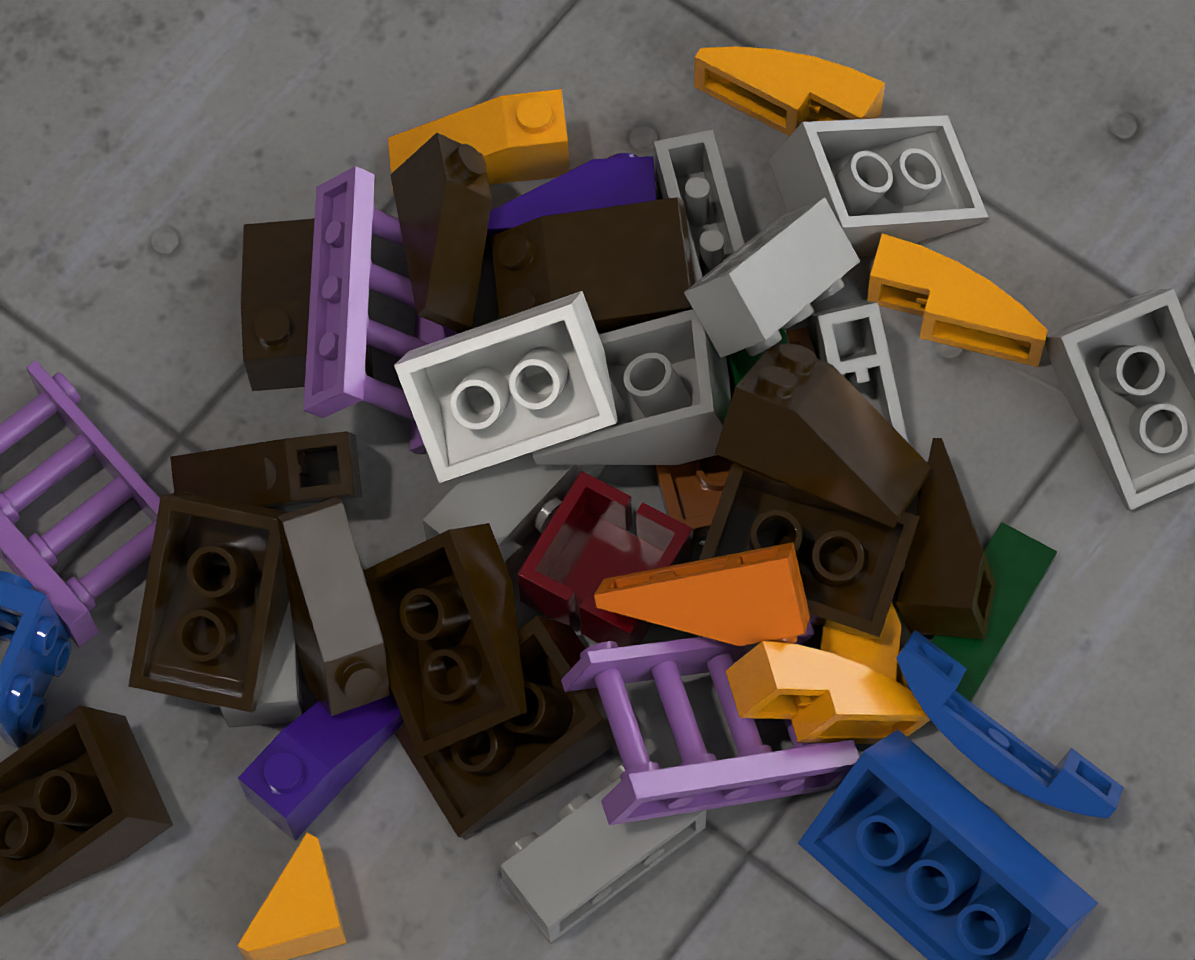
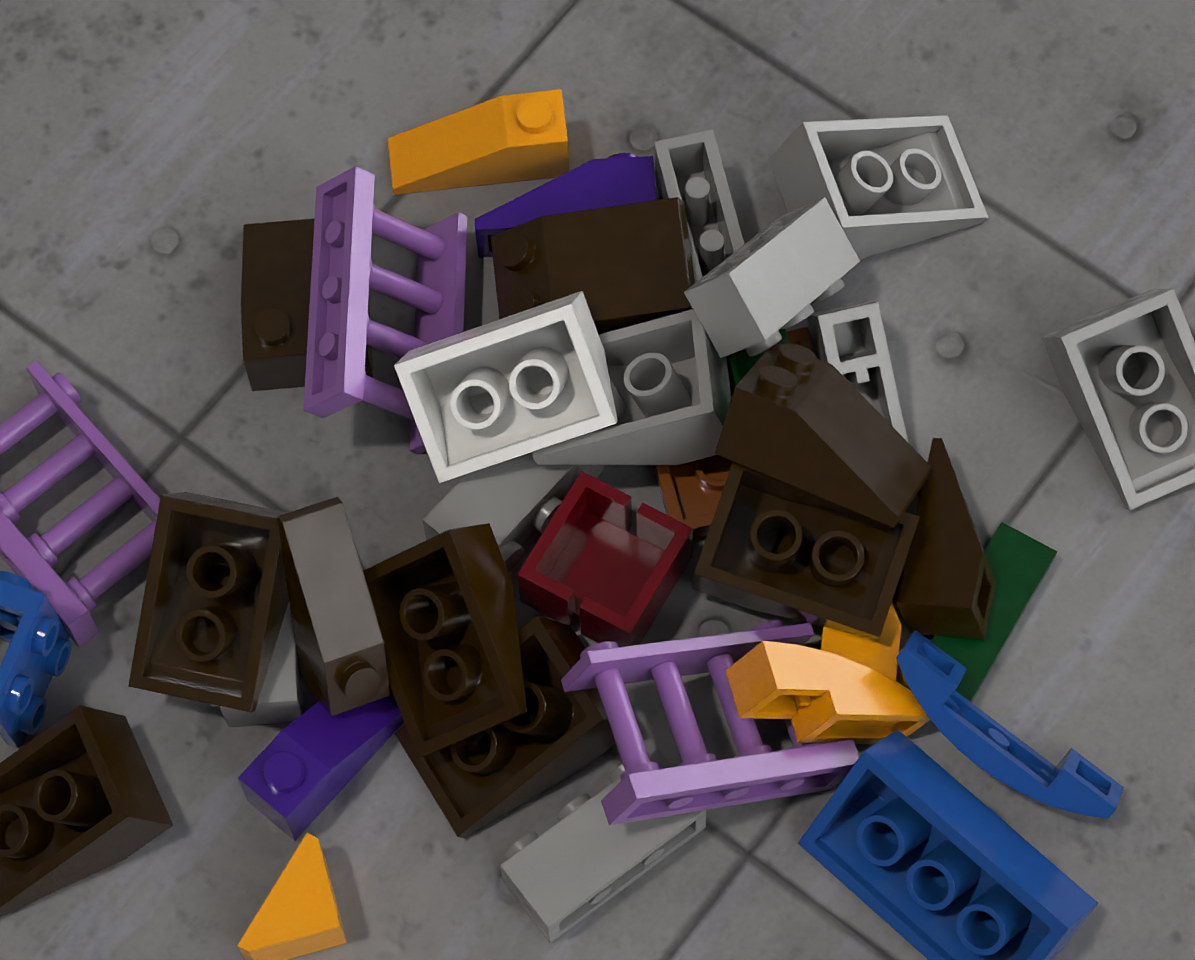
(274, 471): dark brown slope -> none
(444, 226): dark brown slope -> none
(722, 598): orange slope -> none
(786, 86): light orange slope -> none
(954, 302): light orange slope -> none

